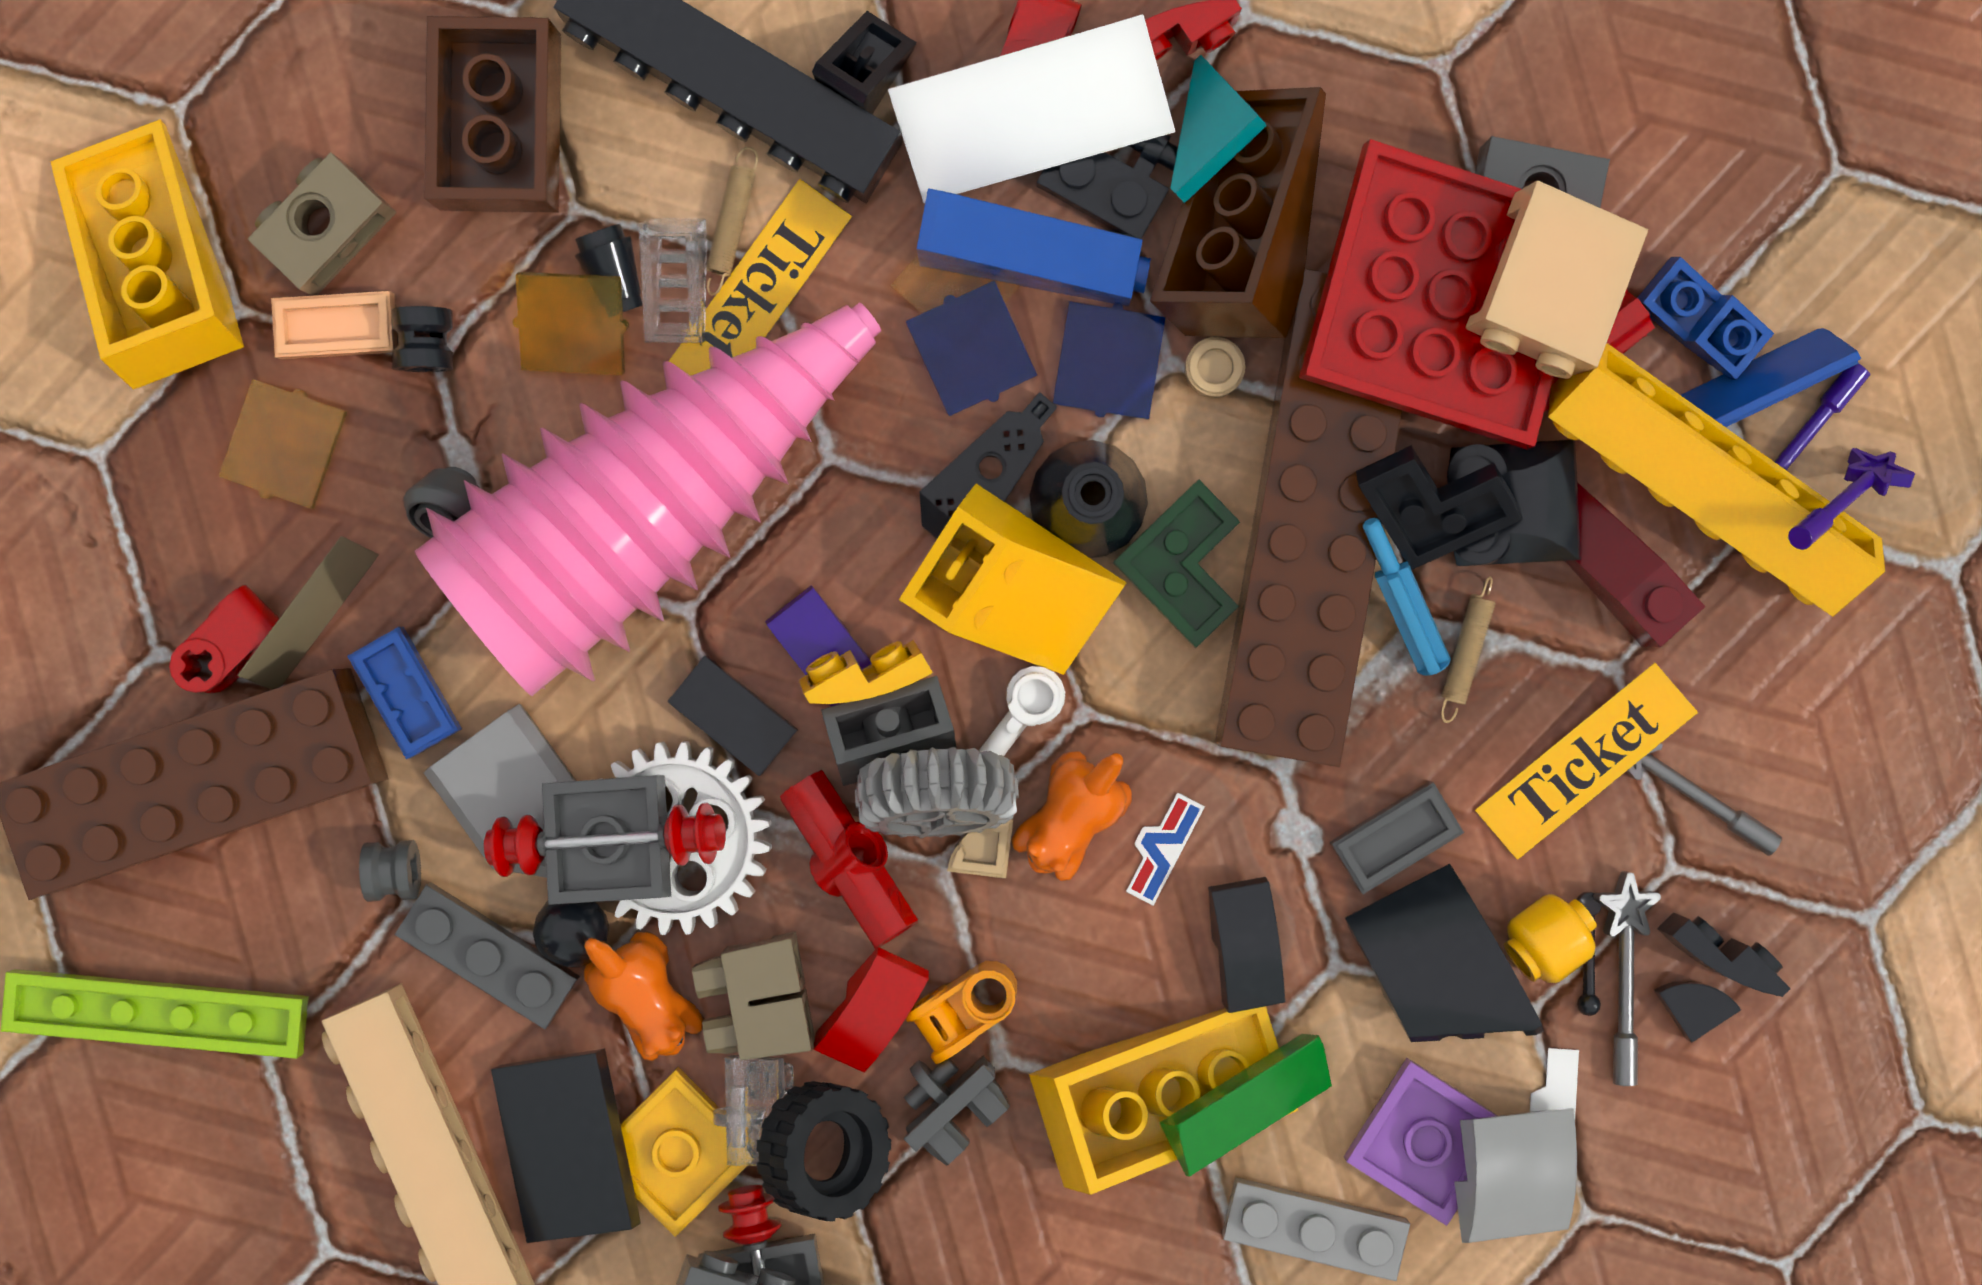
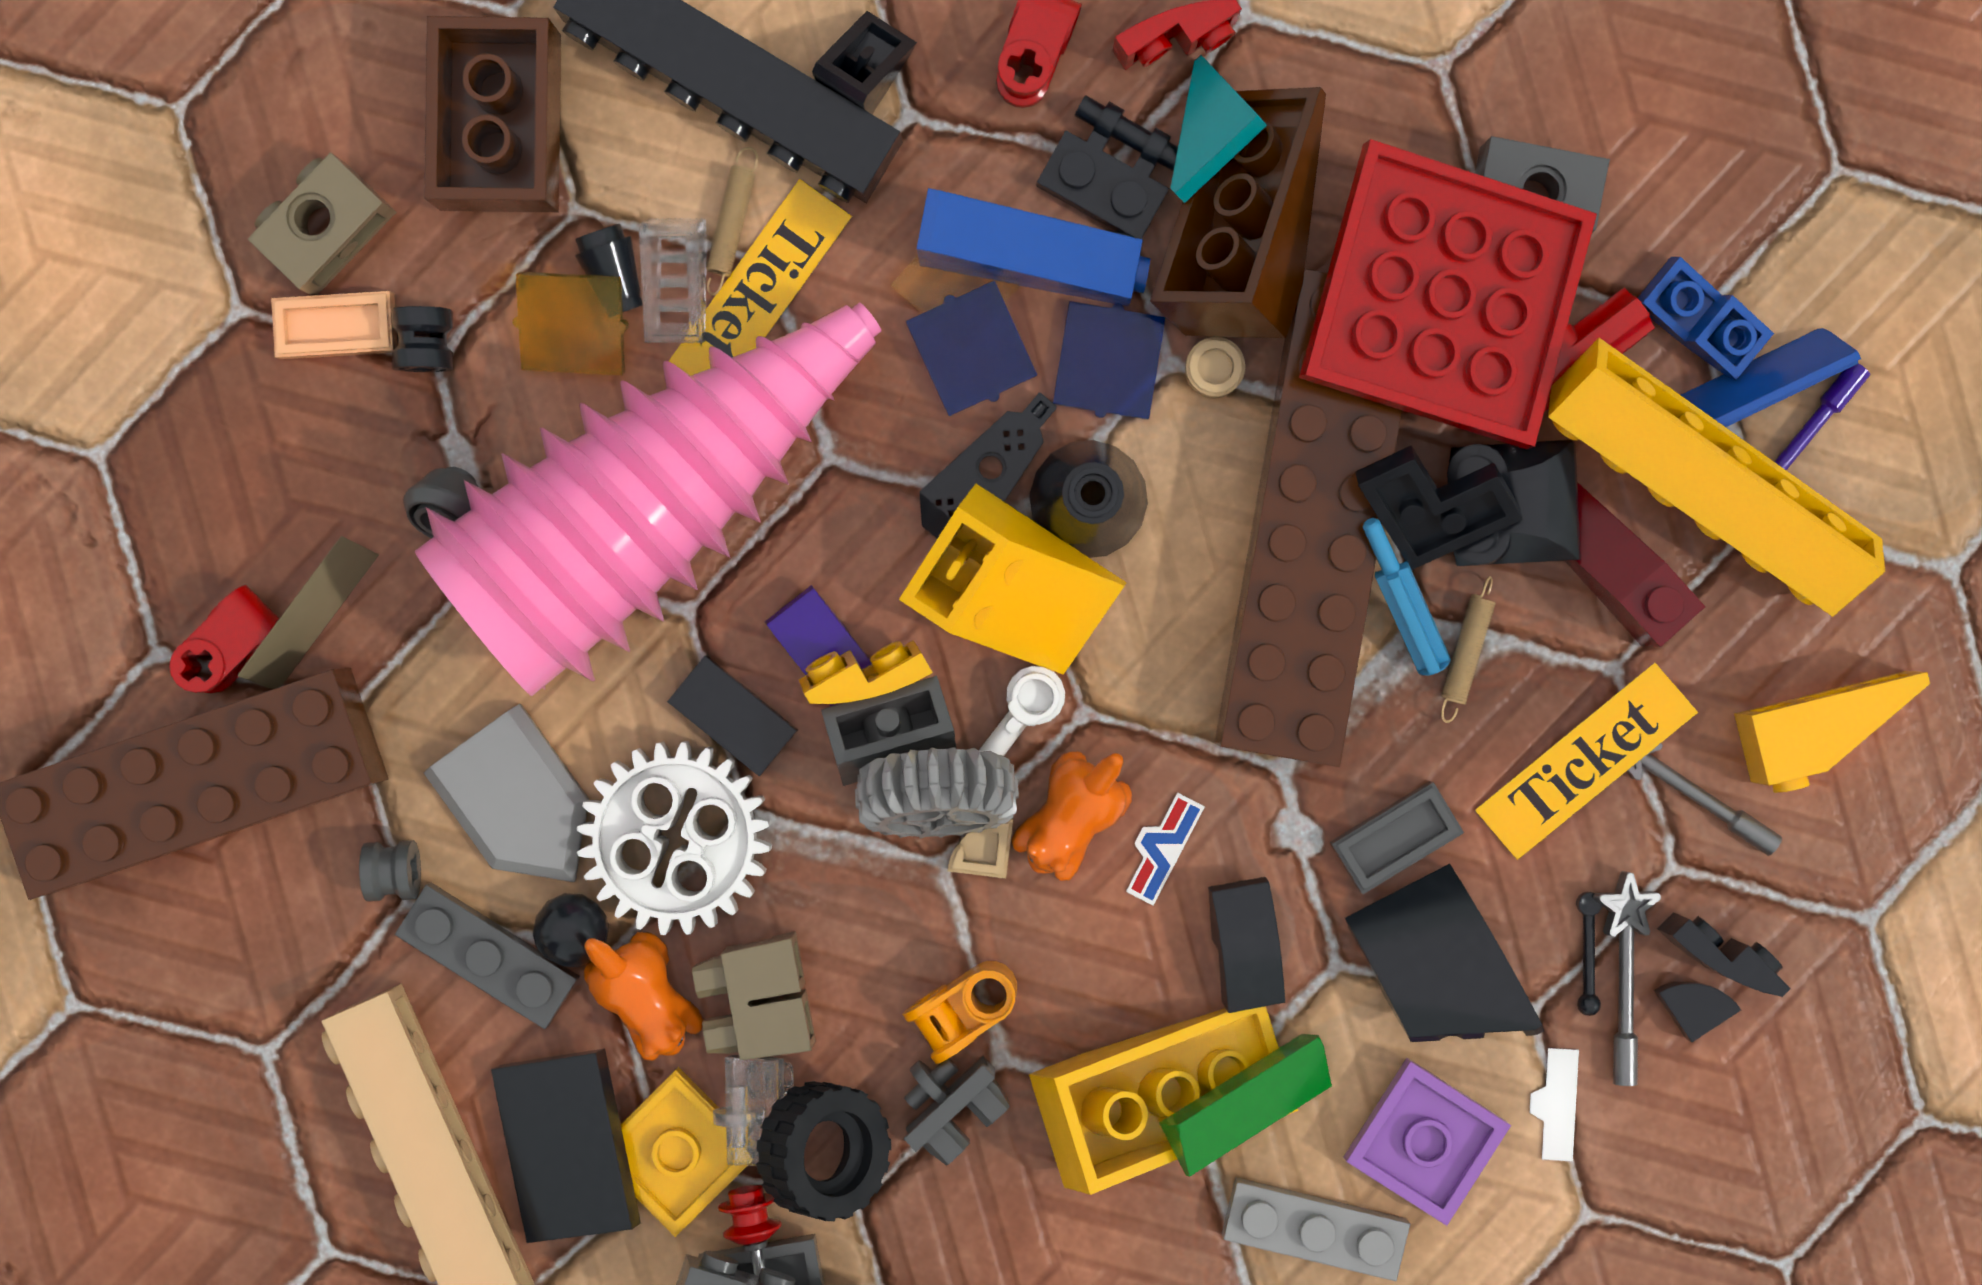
(144, 257): yellow slope -> none
(154, 1013): lime plate -> none
(282, 444): clear yellow piece -> none
(404, 692): blue plate -> none
(605, 840): dark grey plate -> none
(848, 859): red piece -> none
(873, 1010): red slope -> none
(1033, 108): white sticker -> none
(1166, 565): dark green plate -> none
(1517, 1175): light grey slope -> none
(1551, 938): yellow head -> none
(1558, 281): tan panel -> none
(1816, 731): none -> yellow slope
(1865, 472): dark purple piece -> none

